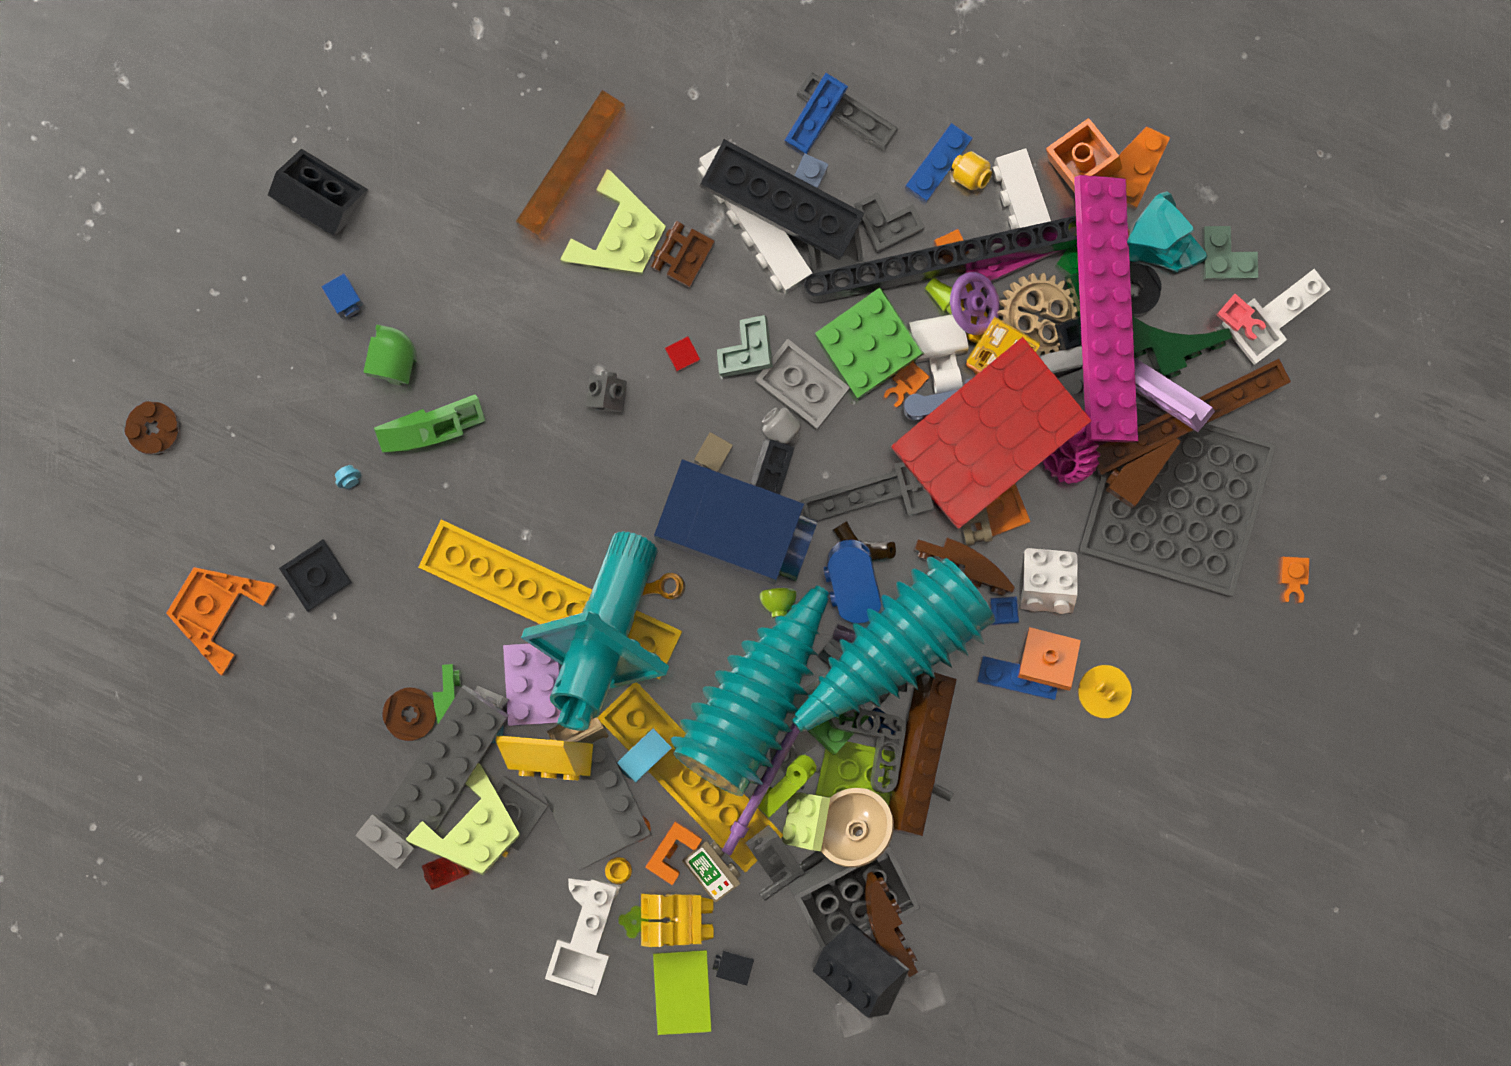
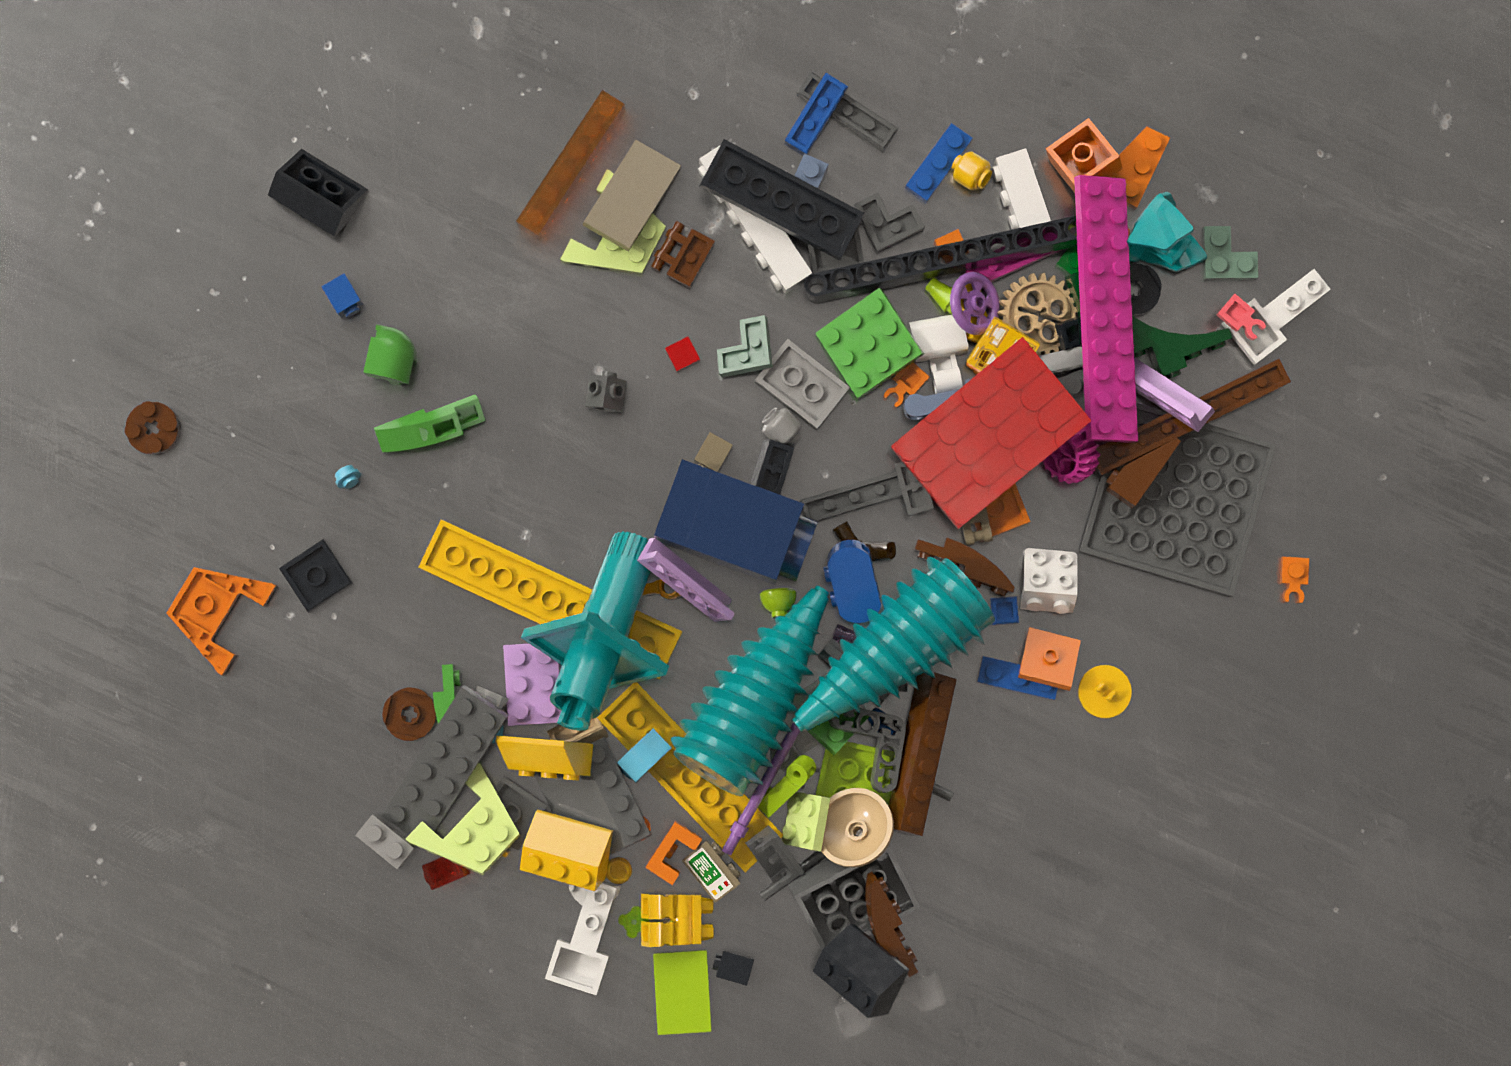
(566, 850): none -> yellow slope
(631, 195): none -> dark tan tile
(686, 581): none -> lavender fence

